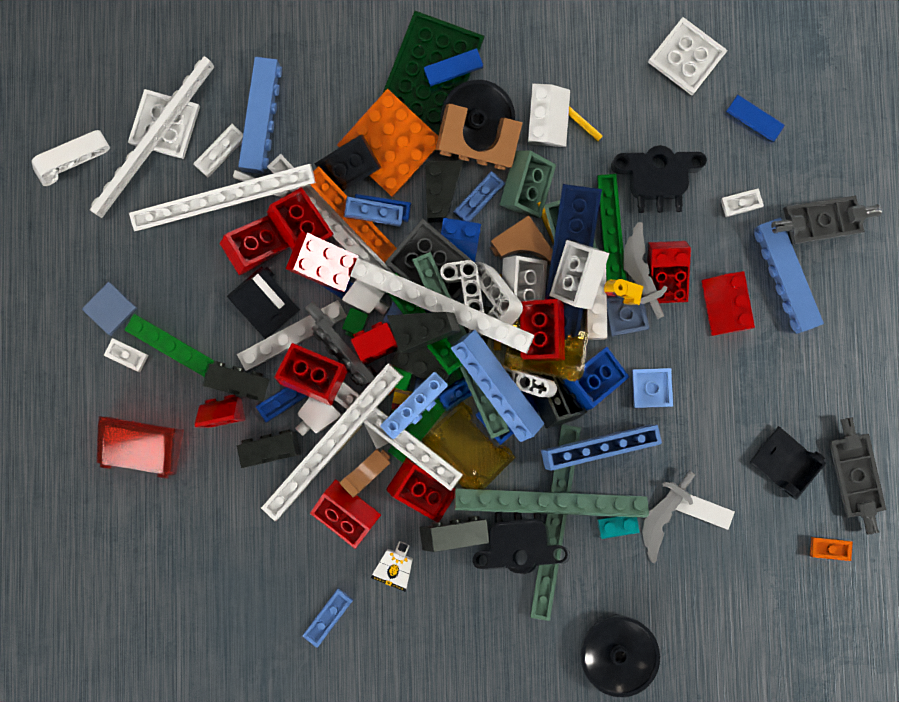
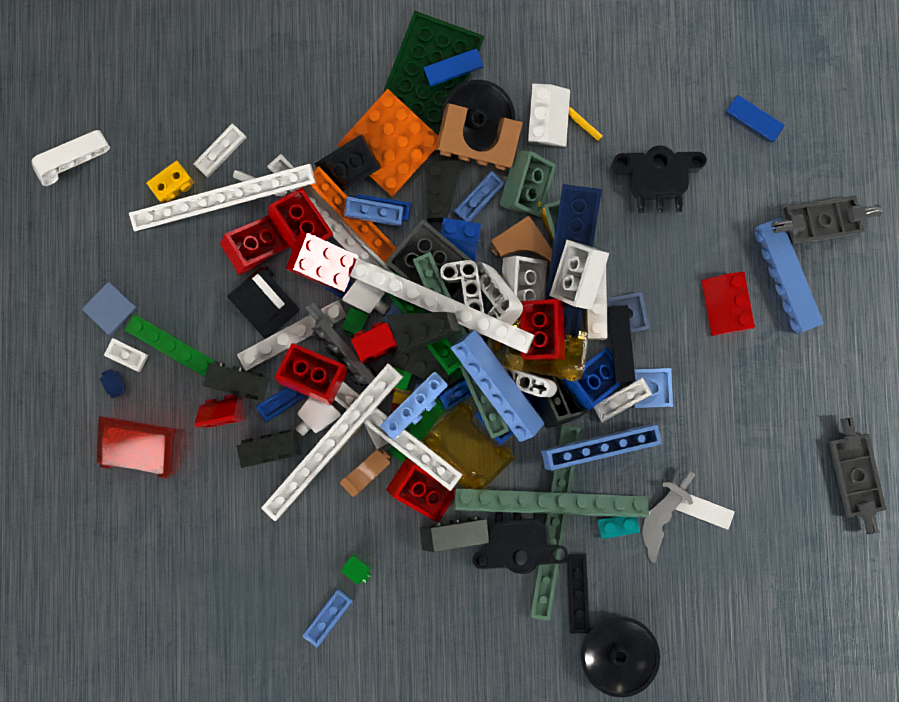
(112, 383): none -> dark blue brick
(153, 136): white plate -> none
(170, 182): none -> yellow brick
(177, 136): white plate -> none
(259, 115): medium blue brick -> none
(345, 514): red slope -> none
(356, 570): none -> green brick
(394, 567): torso -> none
(578, 594): none -> black tile
(611, 226): green plate -> none
(621, 344): none -> black tile
(622, 400): none -> white tile
(629, 291): yellow leg -> none
(639, 269): light grey sword -> none
(670, 268): red slope -> none
(687, 56): white plate -> none
(742, 202): white plate -> none
(789, 463): black door -> none
(831, 549): orange plate -> none

